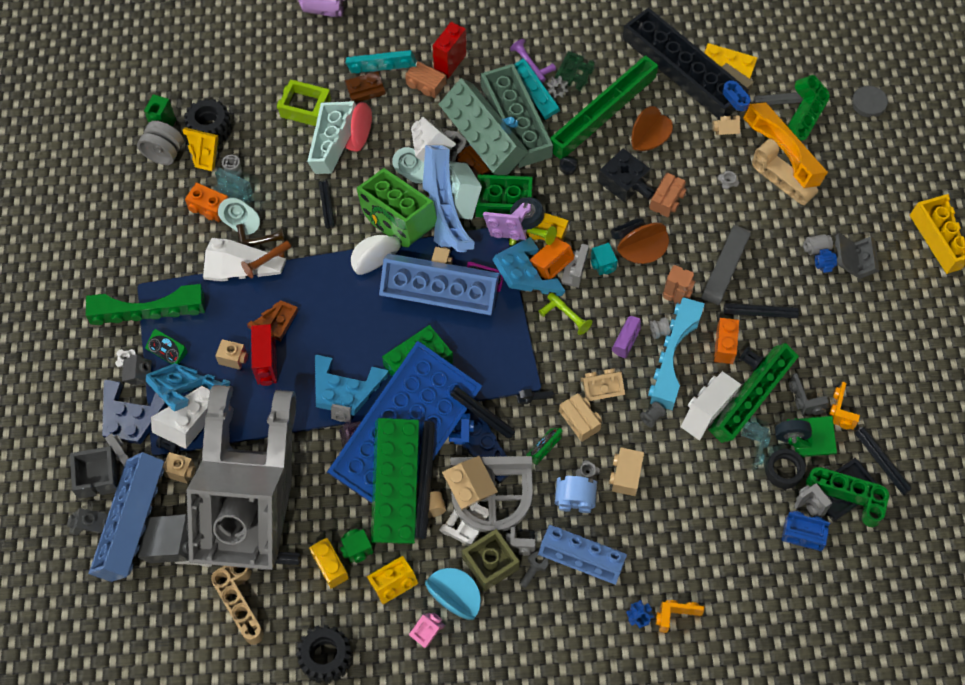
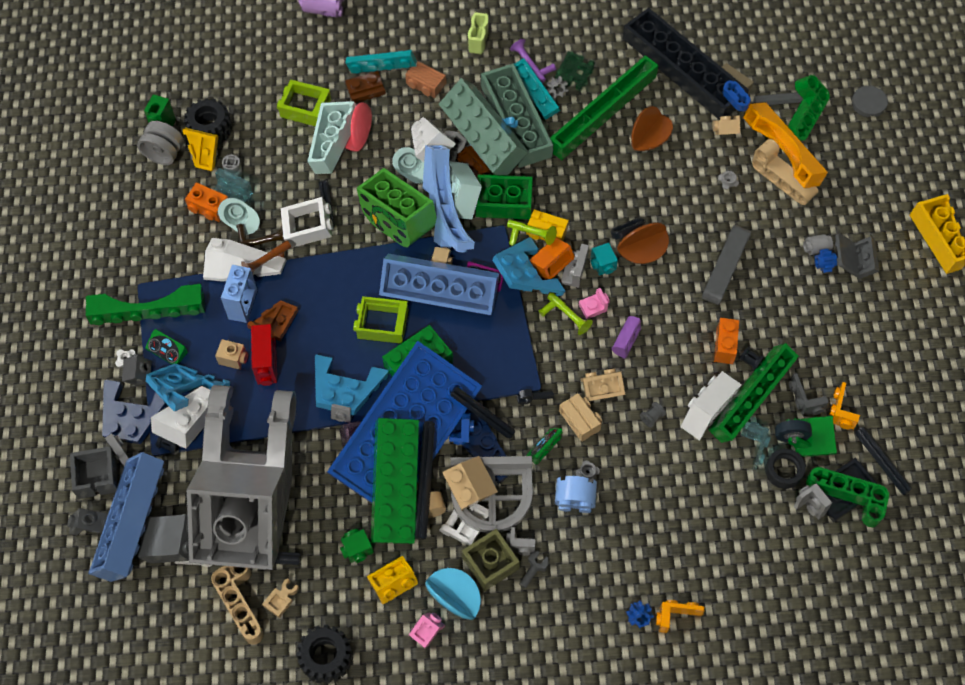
(179, 468): tan brick -> none
(237, 290): none -> light blue window
(278, 600): none -> tan plate
(308, 235): none -> white window
(328, 563): yellow brick -> none
(371, 251): white piece -> none
(383, 305): none -> lime window
(449, 49): red brick -> none
(478, 33): none -> yellowish green brick
(524, 215): lavender plate -> none
(568, 165): black tile -> none
(582, 554): medium blue brick -> none
(594, 304): none -> bright pink bracket
(625, 176): black brick -> none
(628, 471): tan brick -> none
(660, 328): light grey wheel -> none
(667, 195): nougat brick -> none
(667, 386): medium azure arch -> none
(679, 284): nougat brick -> none
(742, 62): yellow wing -> none
(761, 310): black axle -> none
(805, 531): blue hinge -> none

